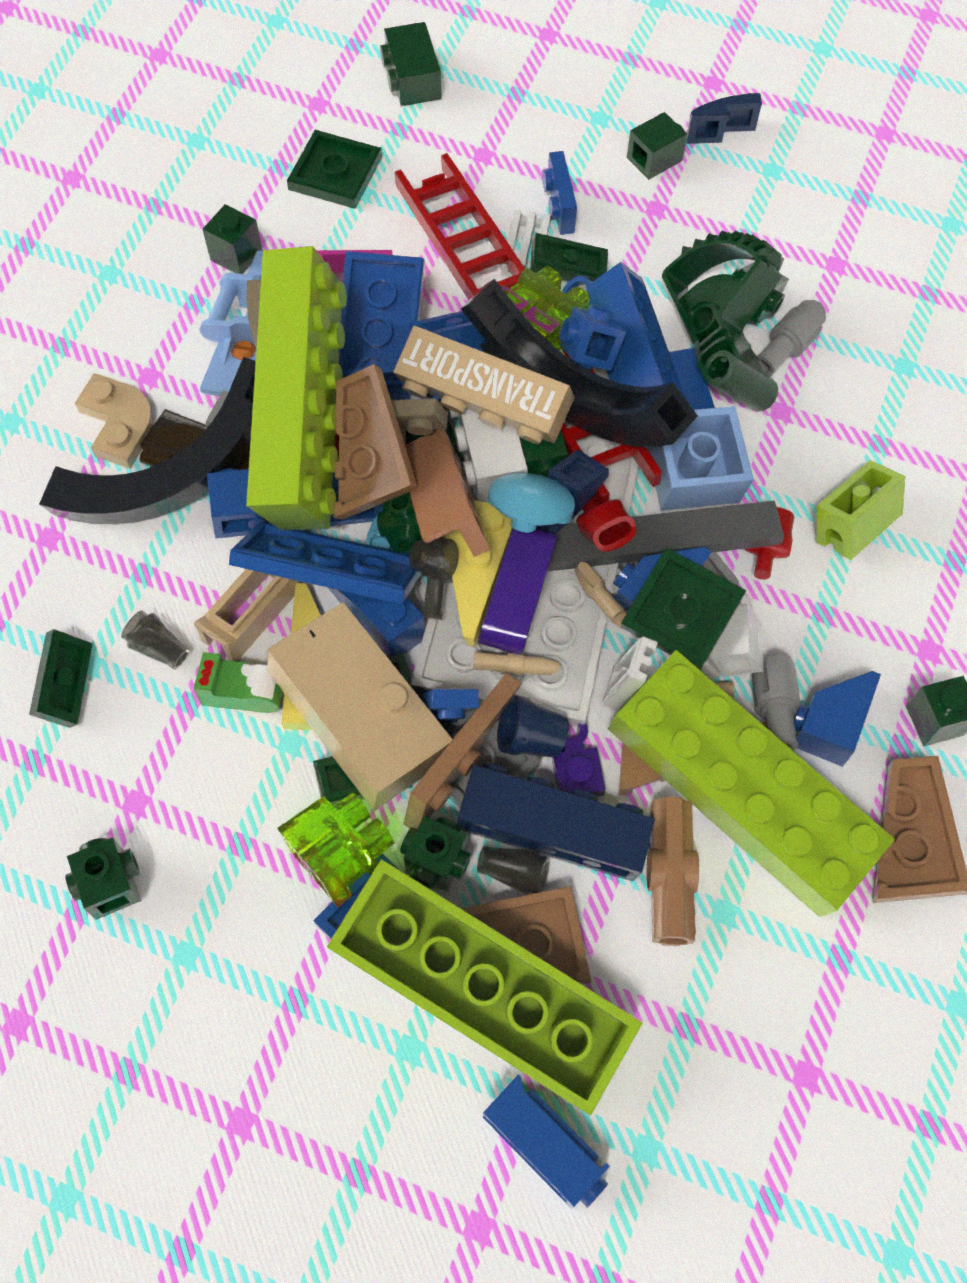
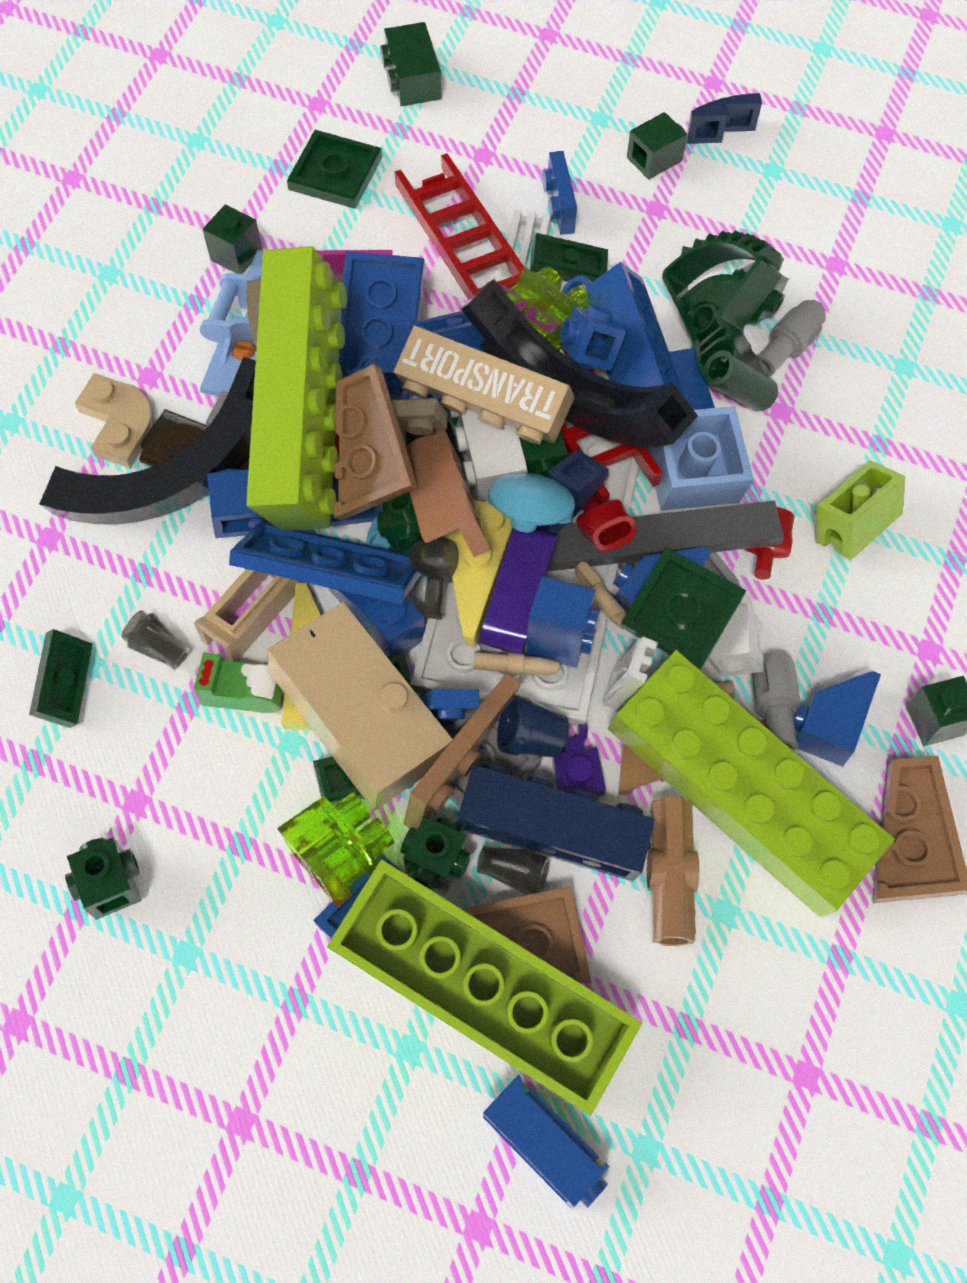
(561, 622): none -> blue brick

